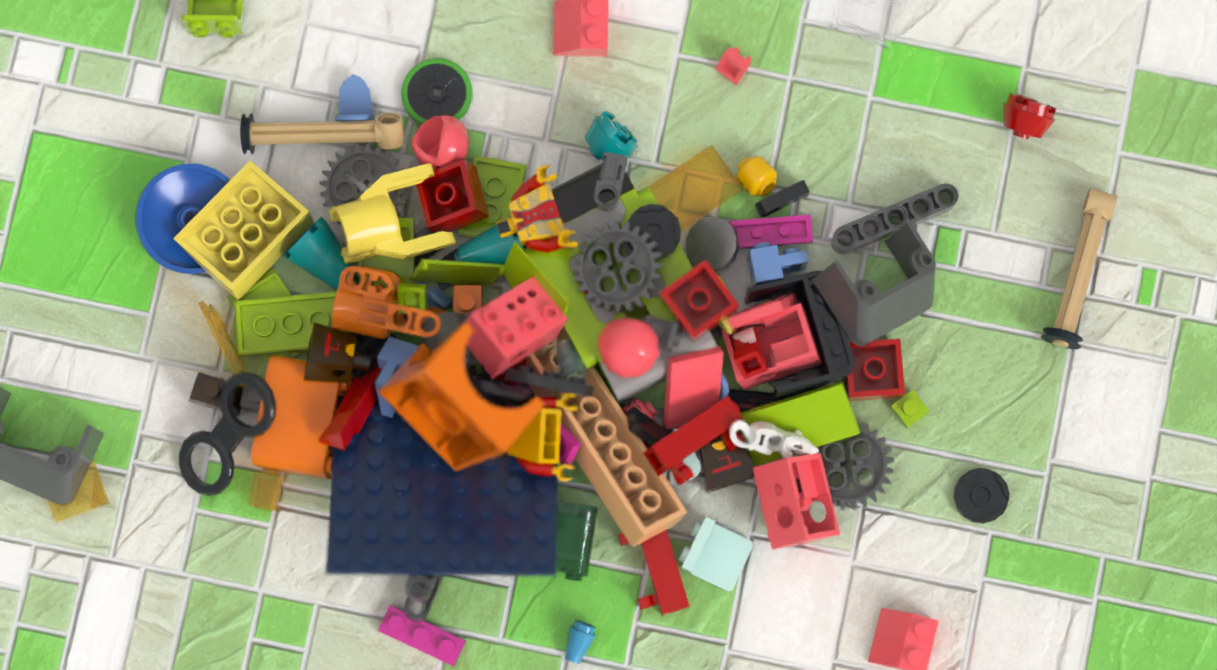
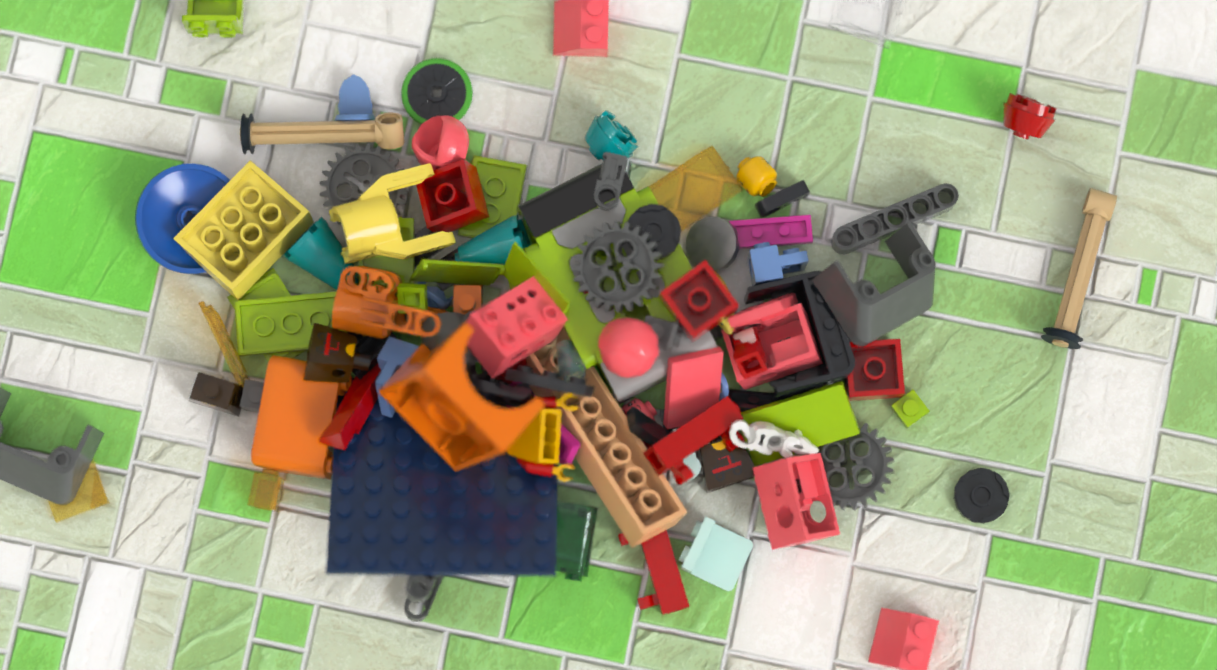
(227, 433): black bar -> none
(422, 636): dark pink plate -> none
(536, 216): torso -> none
(579, 640): dark azure cone -> none
(733, 65): coral tile -> none

